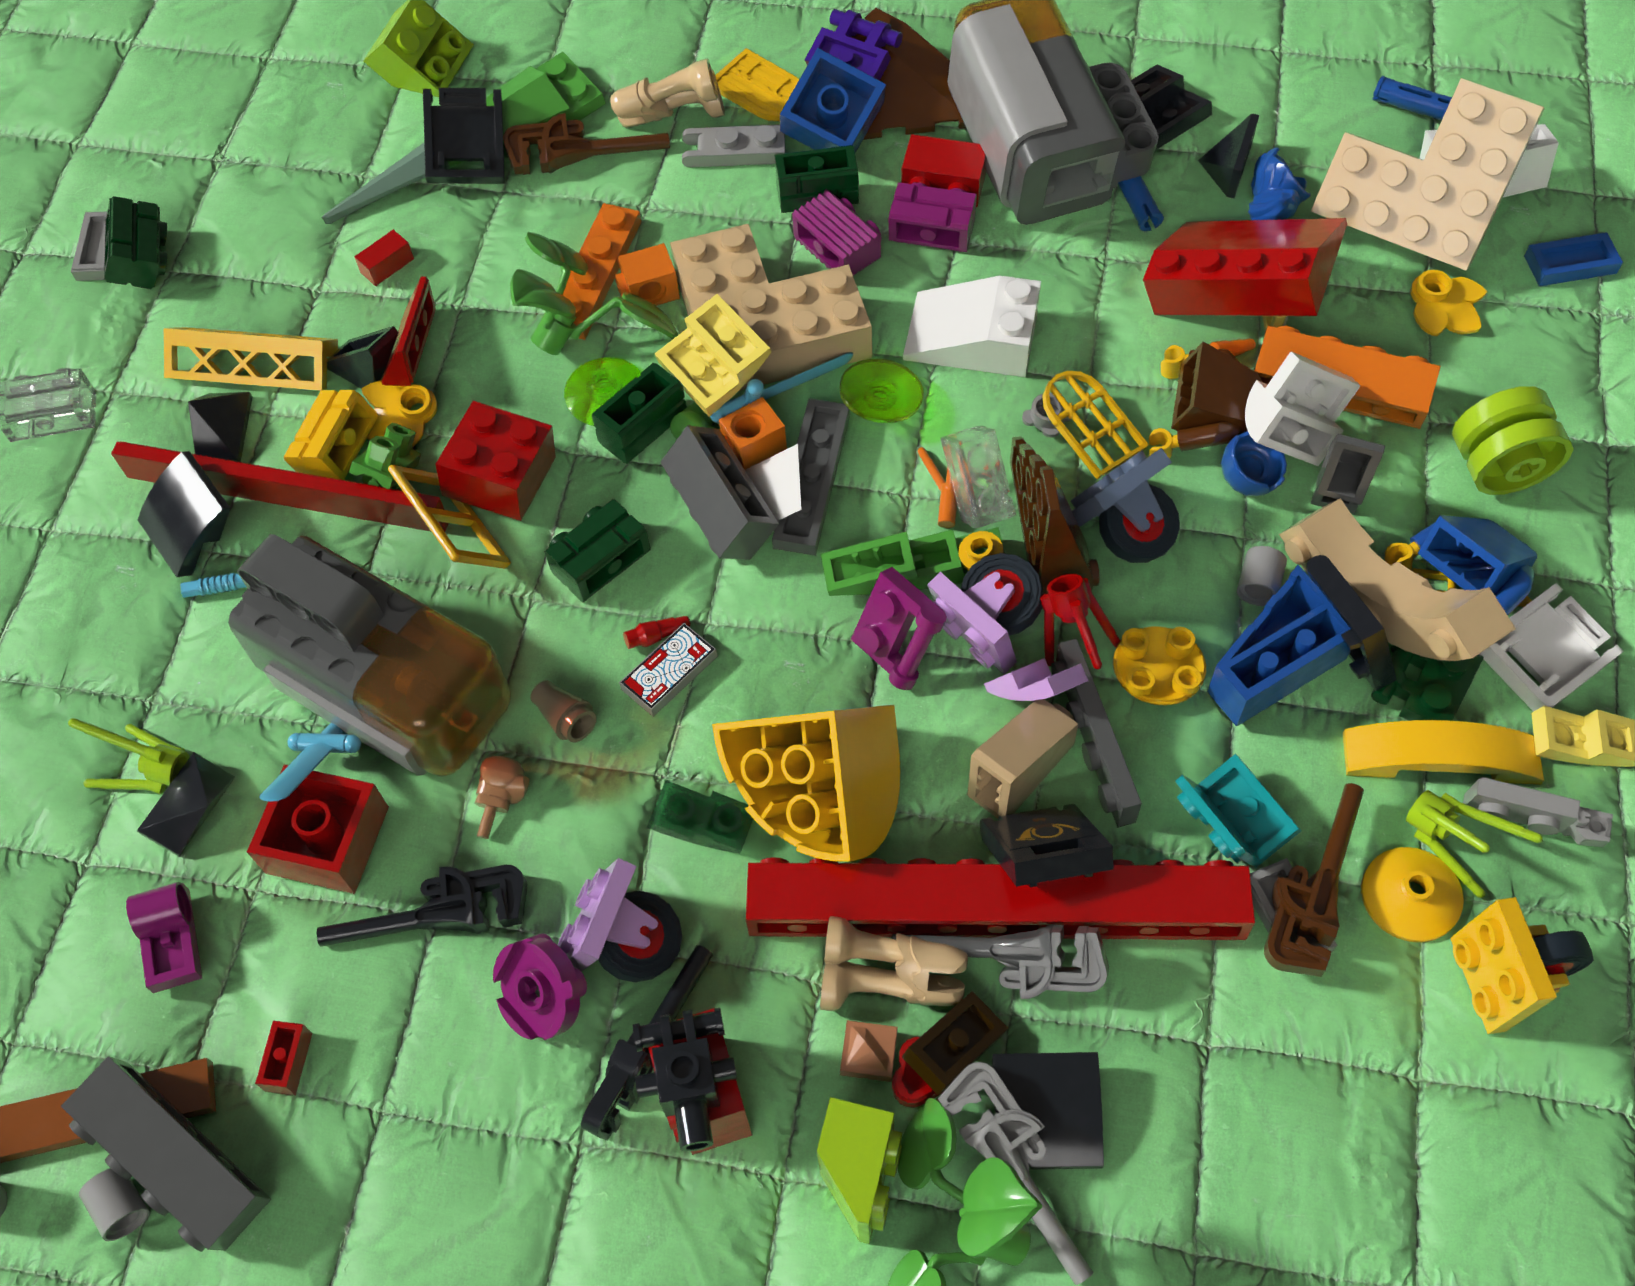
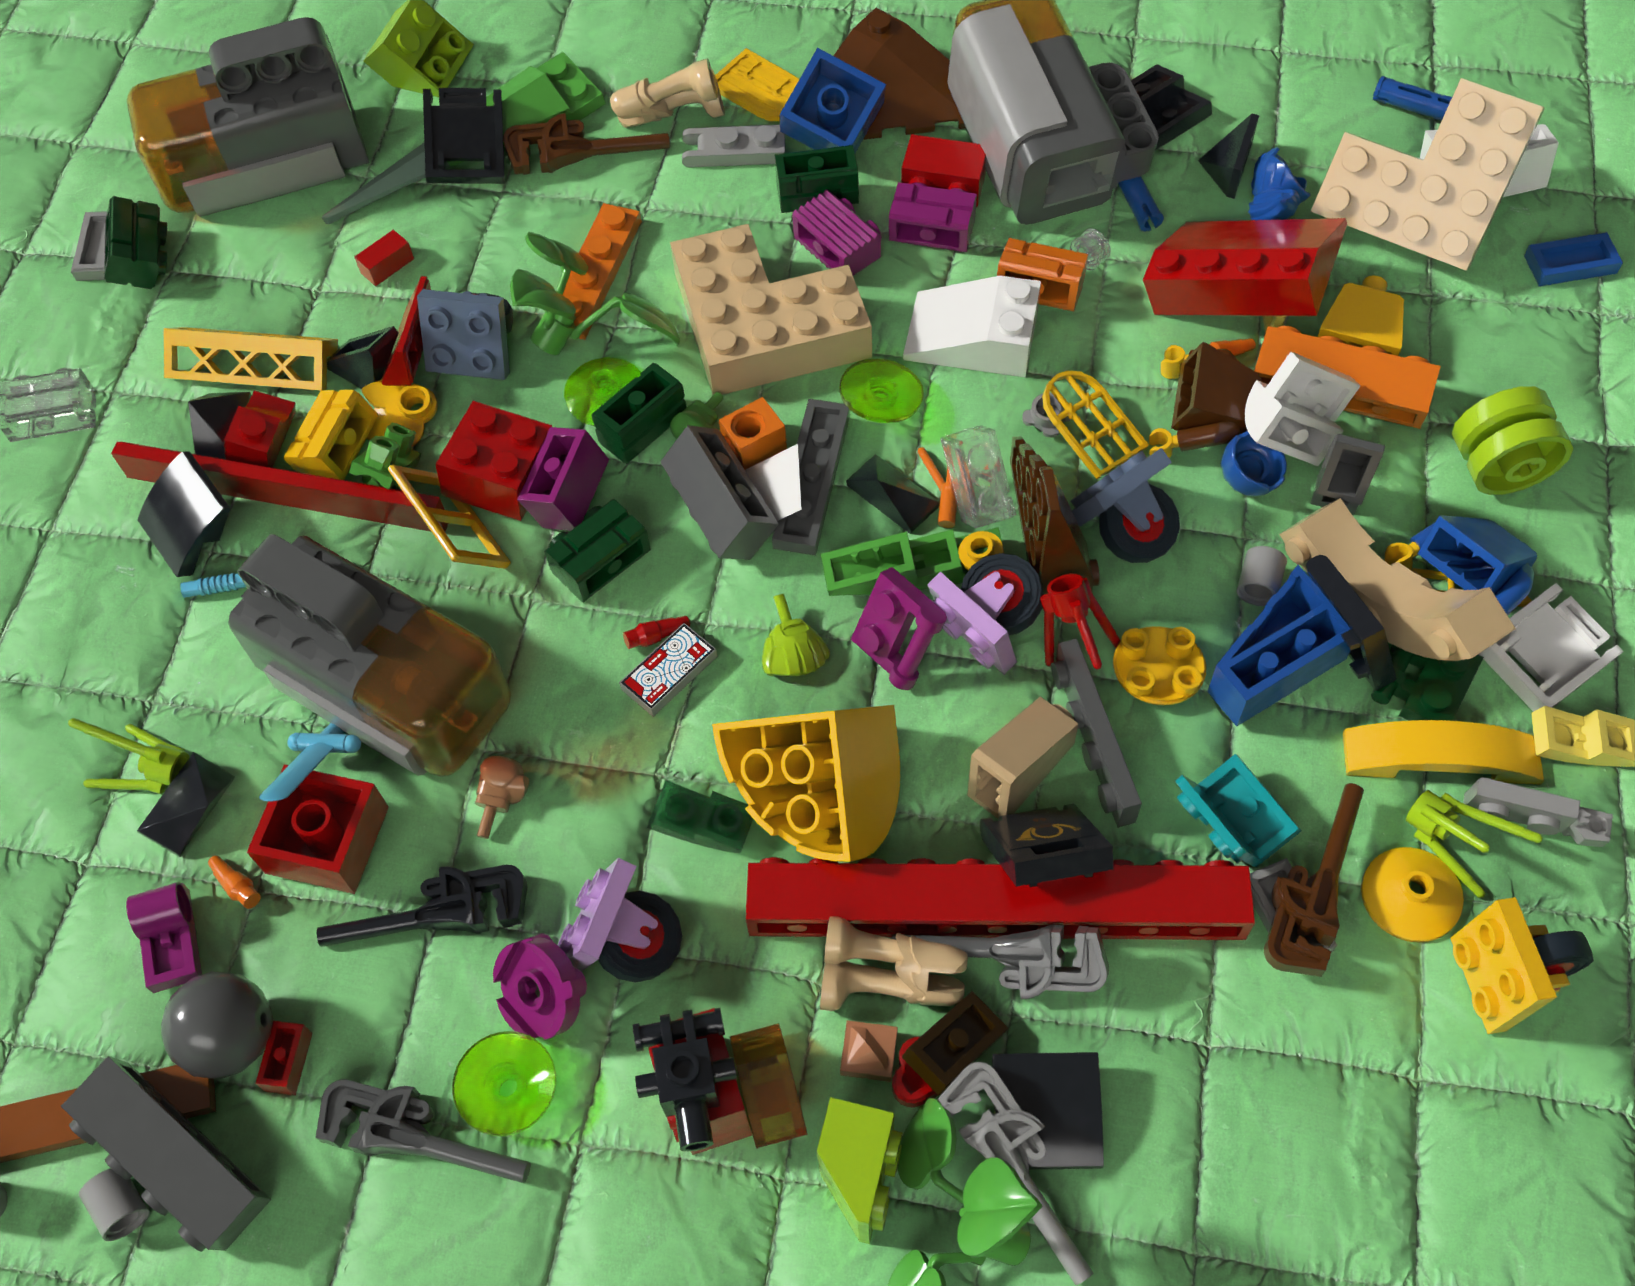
(216, 1025): none -> dark grey piece
(235, 883): none -> orange piece
(250, 123): none -> piece
(259, 430): none -> red arch
(396, 1128): none -> dark grey piece
(465, 333): none -> sand blue plate
(489, 1065): none -> clear neon green dish
(563, 478): none -> magenta brick
(566, 713): dark tan cone -> none
(625, 1062): black piece -> none
(648, 275): orange brick -> none
(713, 355): light yellow slope -> none
(756, 390): medium azure sword -> none
(768, 1086): none -> clear orange slope
(792, 646): none -> lime piece
(866, 55): dark purple plate -> none
(892, 493): none -> black slope
(1035, 682): lavender slope -> none
(1057, 269): none -> orange brick
(1094, 244): none -> clear bush
(1367, 316): none -> yellow torso
(1446, 303): yellow plate -> none

